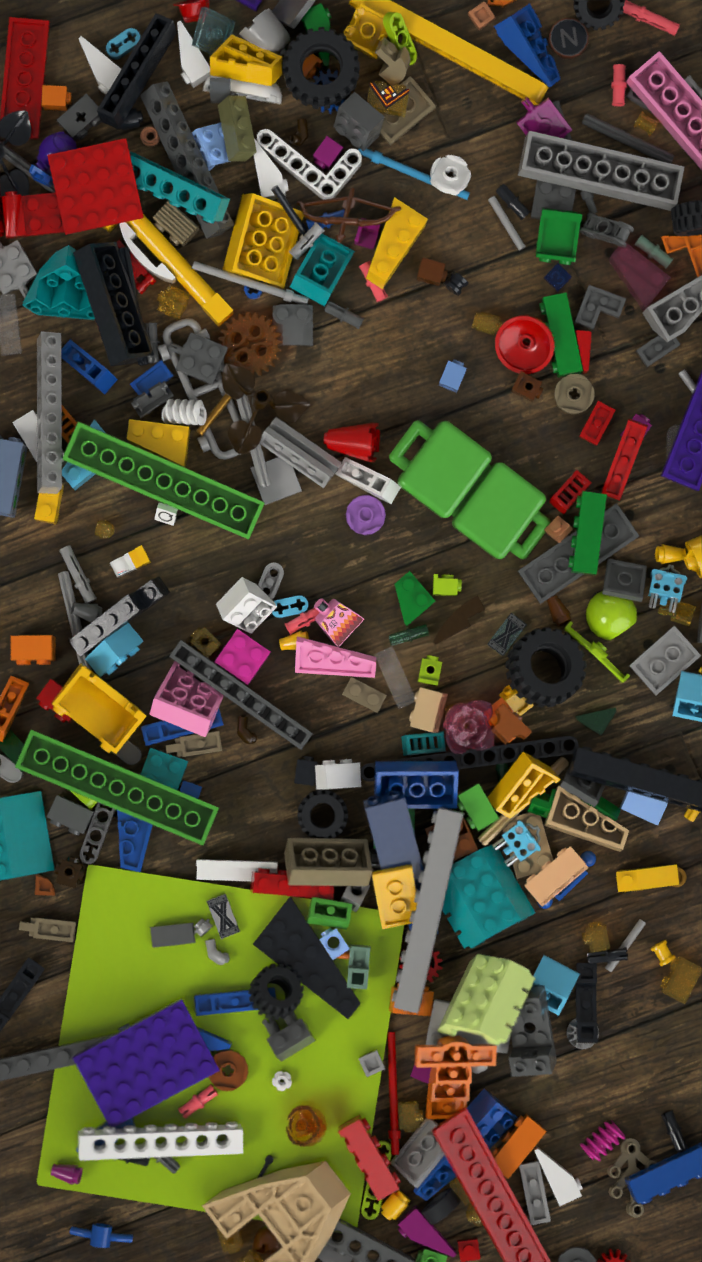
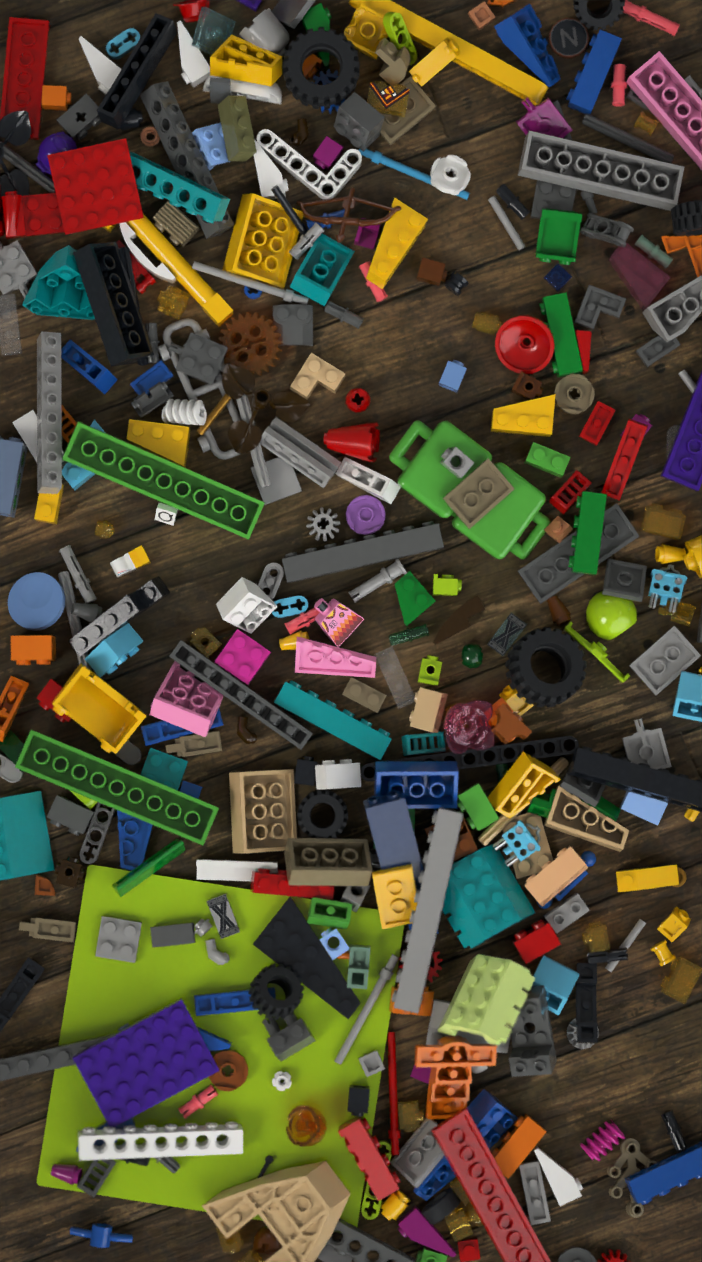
(36, 601): none -> medium blue piece
(40, 176): blue tile -> none
(86, 1189): none -> dark grey slope
(118, 939): none -> light grey plate
(149, 867): none -> green slope
(262, 810): none -> tan slope
(316, 372): none -> tan brick
(317, 520): none -> light grey gear
(332, 720): none -> teal brick
(353, 405): none -> red piece
(358, 1100): none -> black brick
(362, 553): none -> dark grey brick
(385, 576): none -> light grey pin
(385, 974): none -> light grey bar
(435, 61): none -> yellow brick
(458, 1224): none -> clear yellow brick
(462, 468): none -> light grey brick
(472, 655): none -> dark green piece
(478, 493): none -> dark tan plate
(526, 417): none -> yellow wedge
(535, 941): none -> red brick
(547, 460): none -> bright green brick
(566, 912): none -> light grey brick
(594, 72): none -> blue brick
(597, 720): clear green slope -> none
(647, 747): none -> light grey plate
(663, 522): none -> clear yellow brick
(674, 924): none -> yellow bracket

